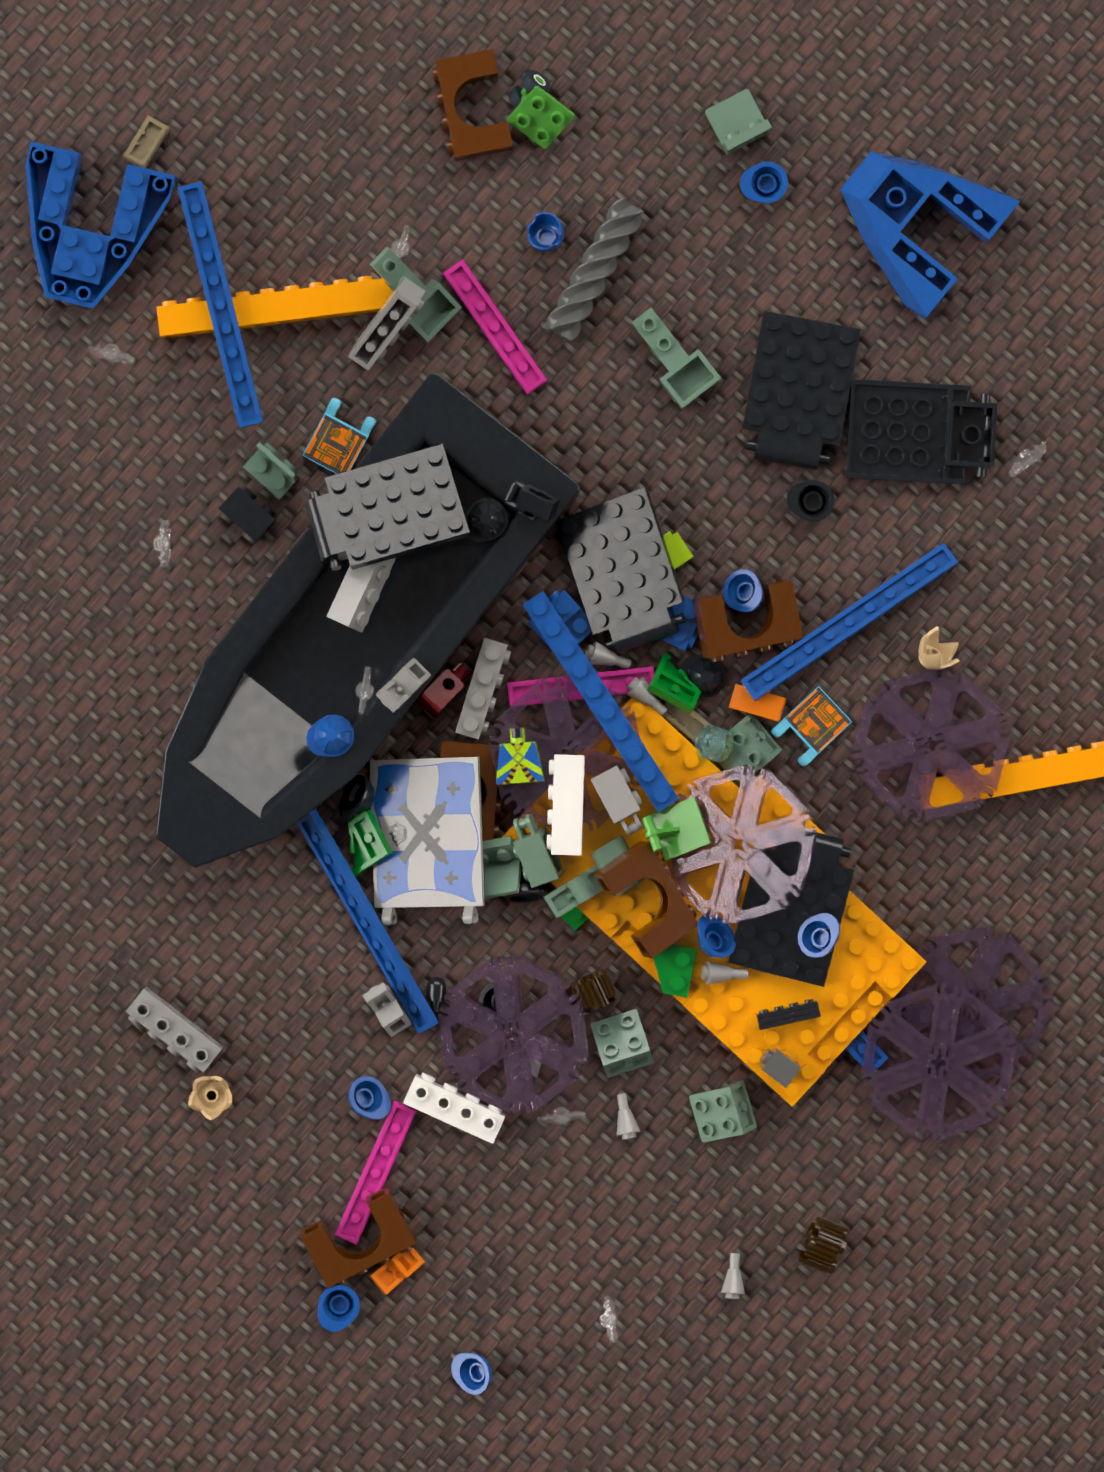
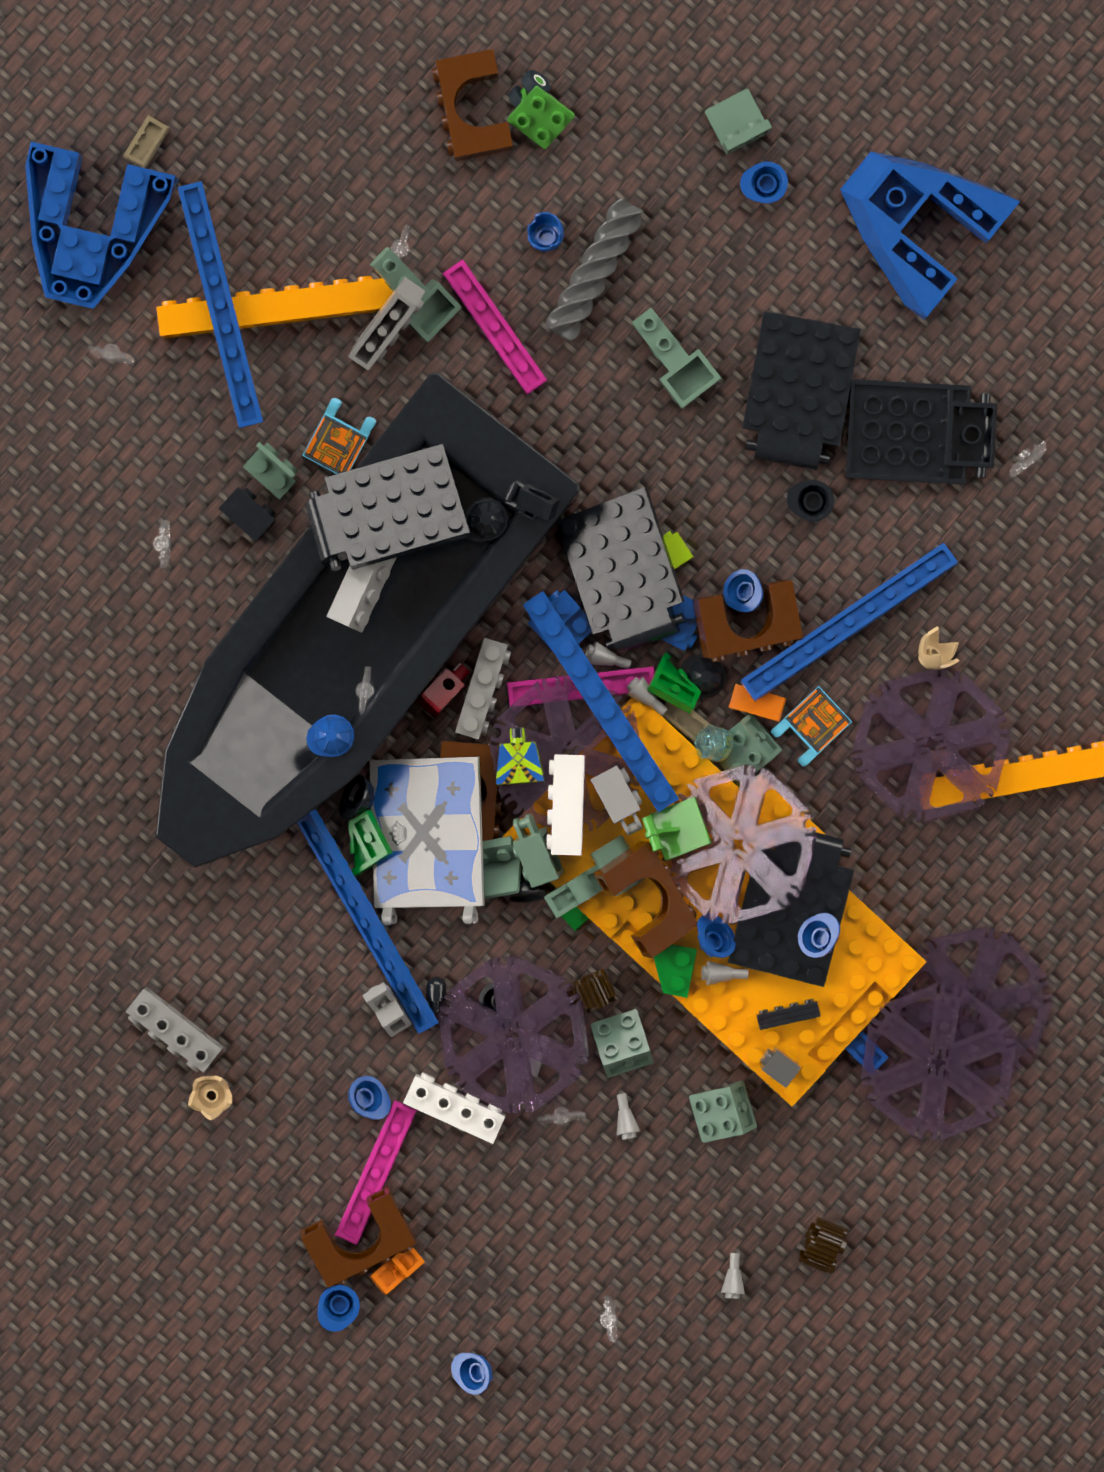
(403, 685): light grey brick -> none

